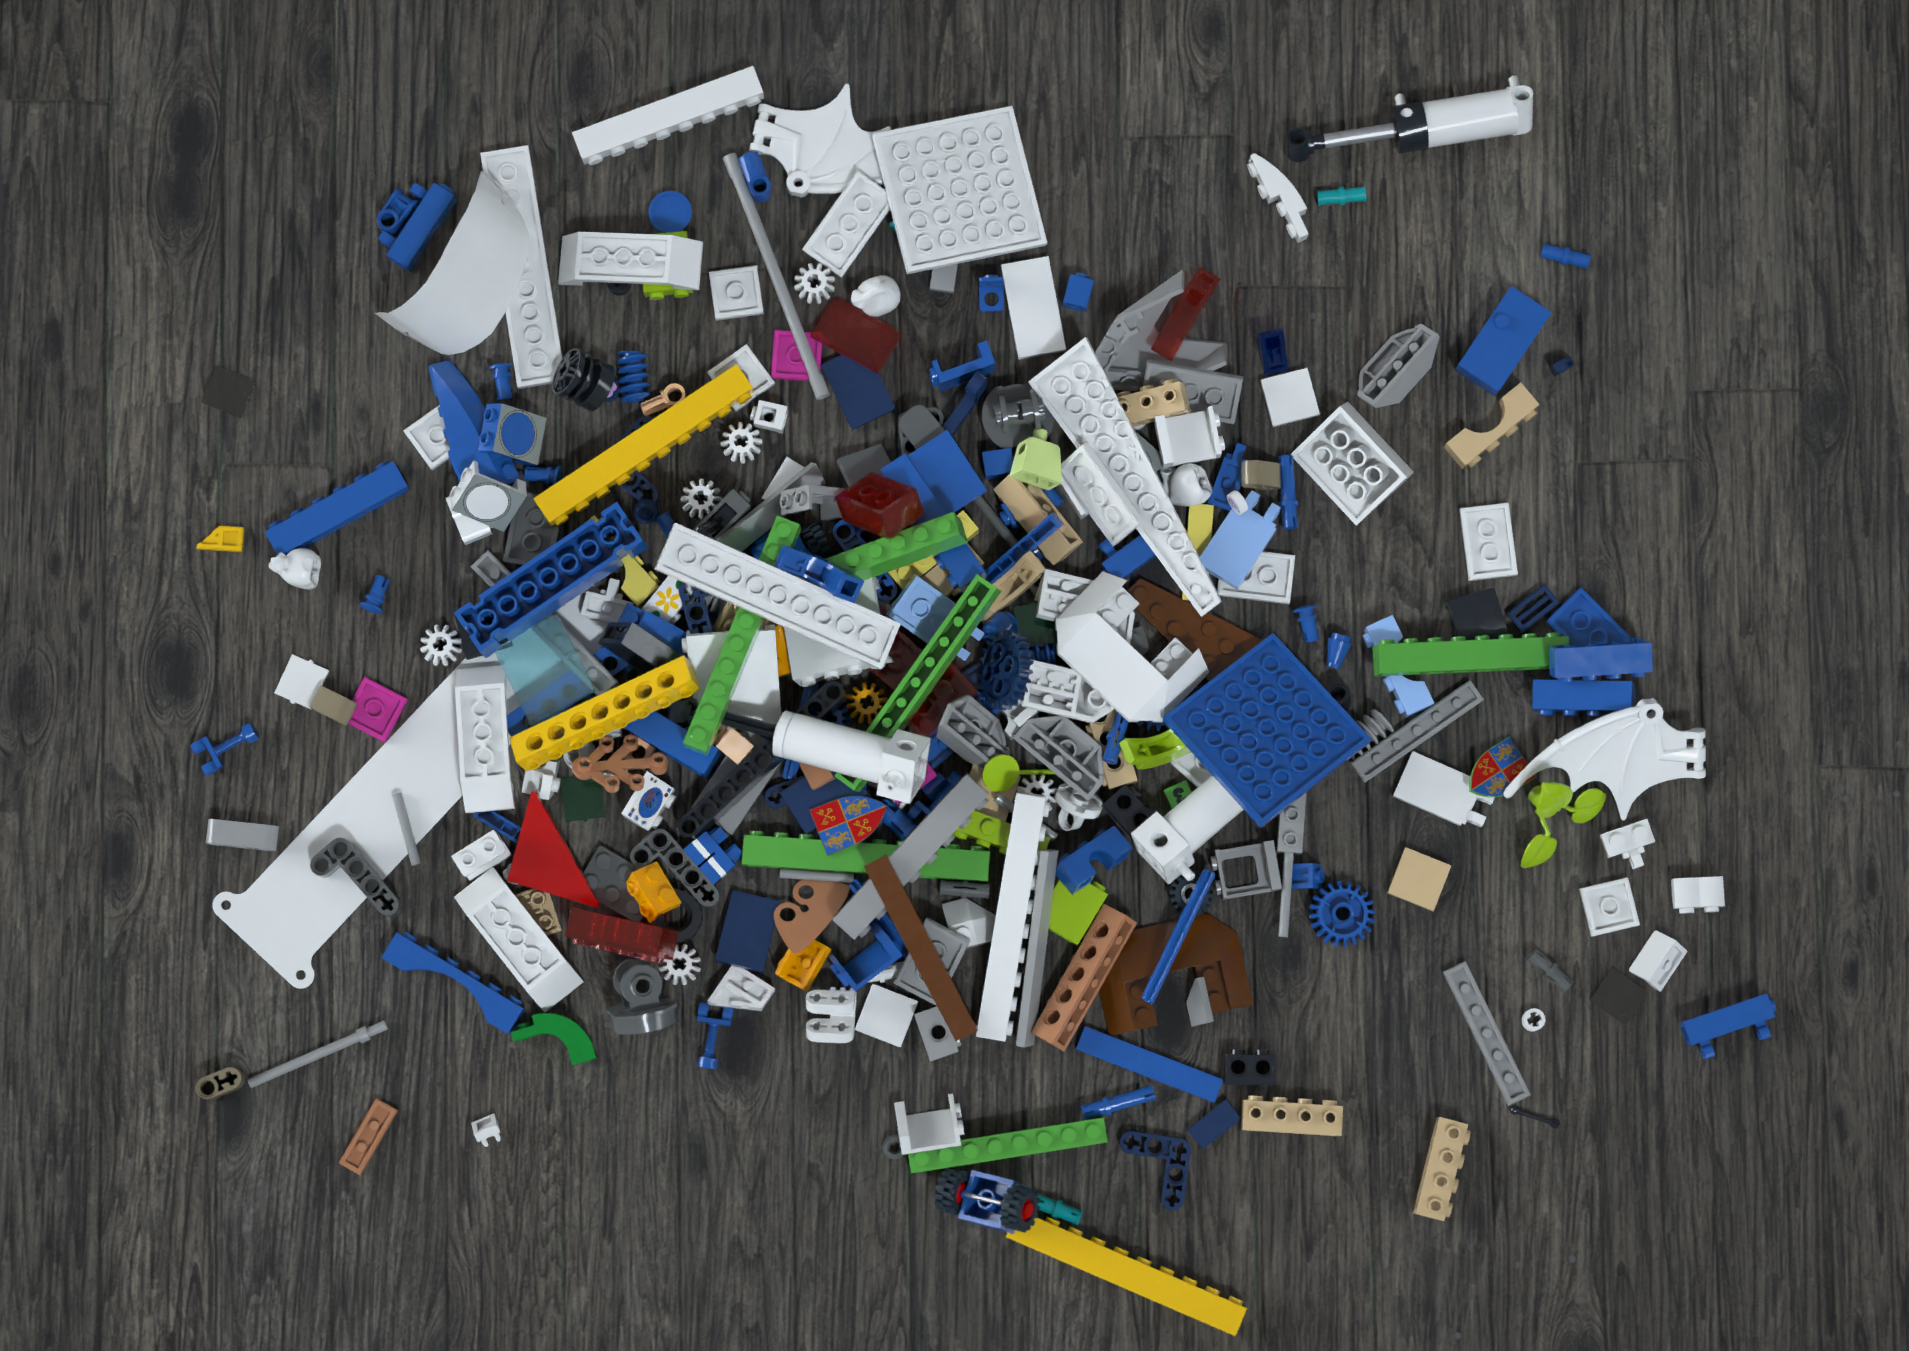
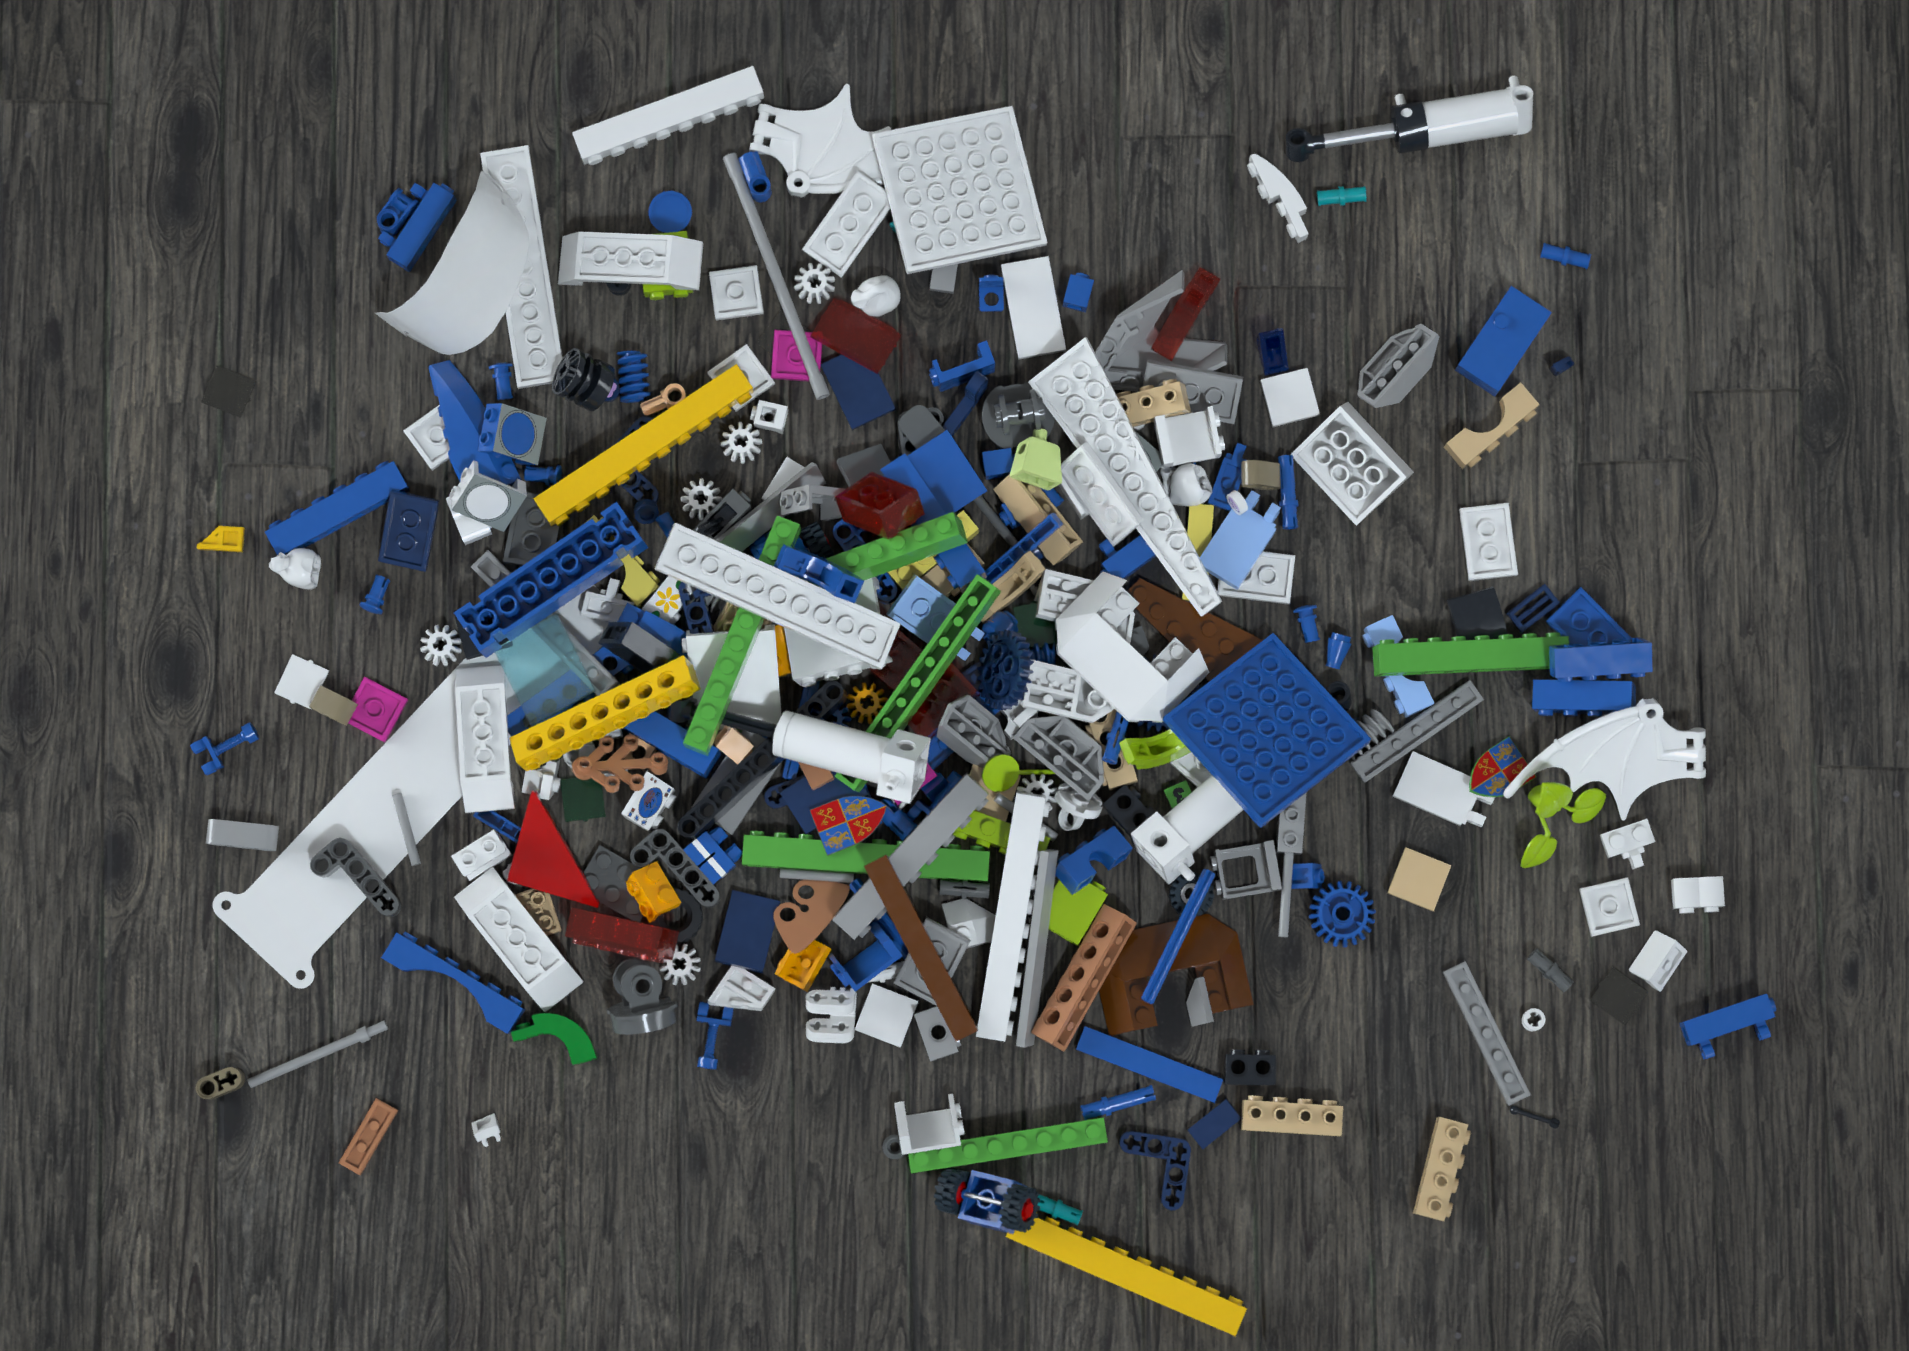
(408, 530): none -> dark blue tile

